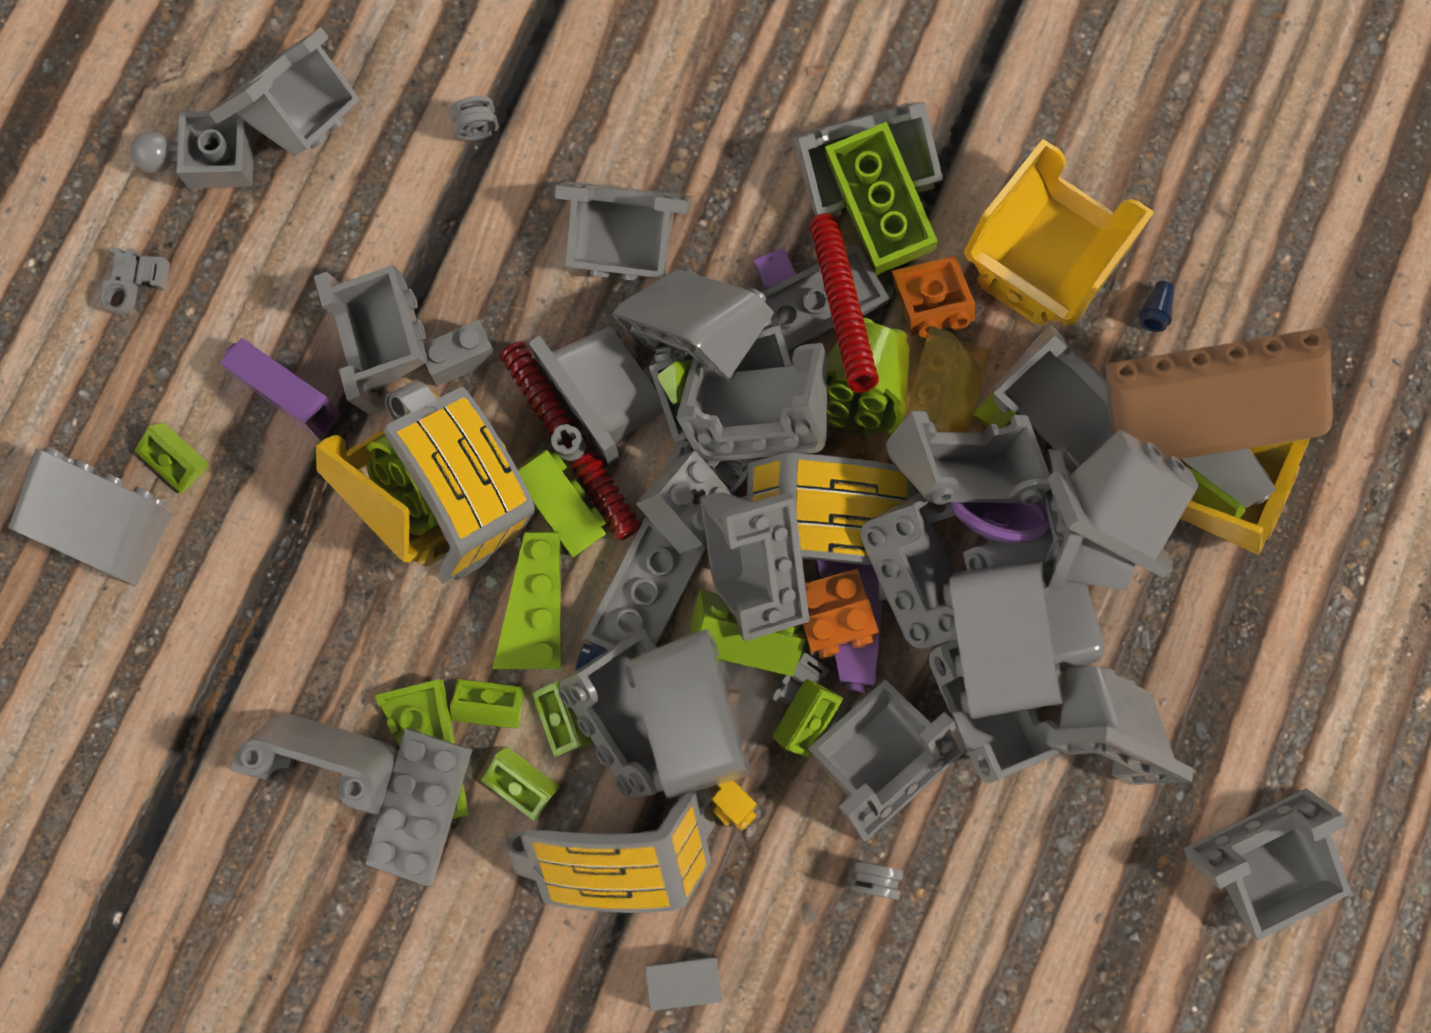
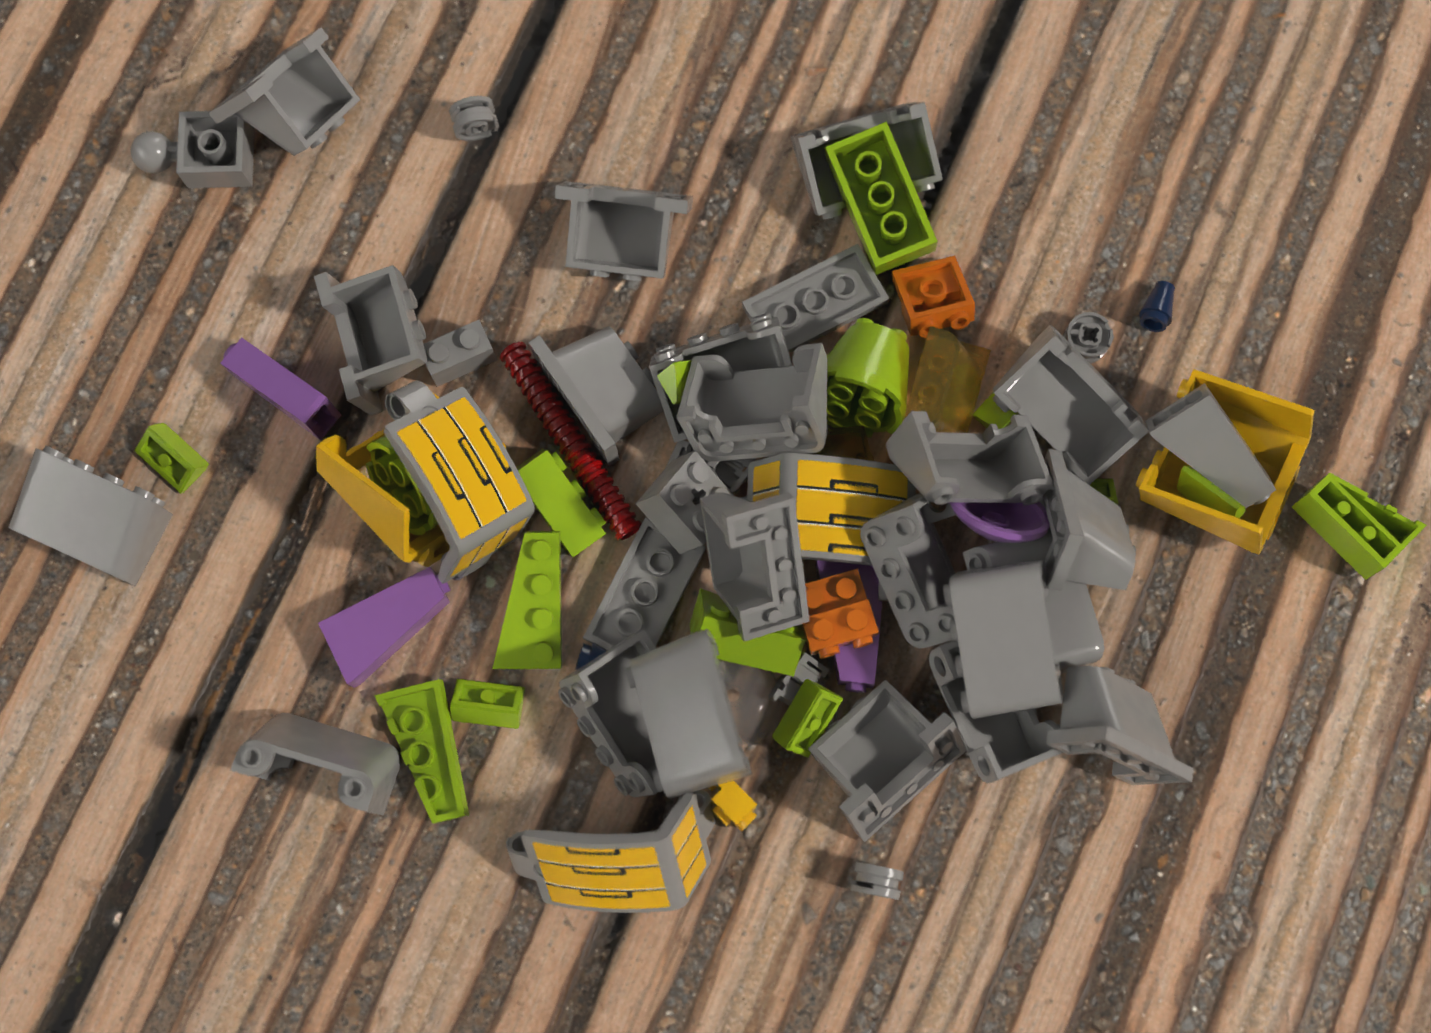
(132, 271): light grey piece -> none
(381, 624): none -> medium lavender slope
(418, 807): light grey plate -> none
(520, 783): lime slope -> none
(558, 442): light grey bush -> none
(559, 721): lime slope -> none
(683, 983): light grey panel -> none
(696, 316): light grey windscreen -> none
(774, 268): medium lavender tile -> none
(844, 304): red piece -> none
(1048, 243): yellow windscreen -> none
(1089, 335): none -> light grey wheel
(1126, 499): light grey windscreen -> none
(1225, 395): medium nougat windscreen -> none
(1277, 862): light grey windscreen -> none
(1356, 525): none -> lime wedge

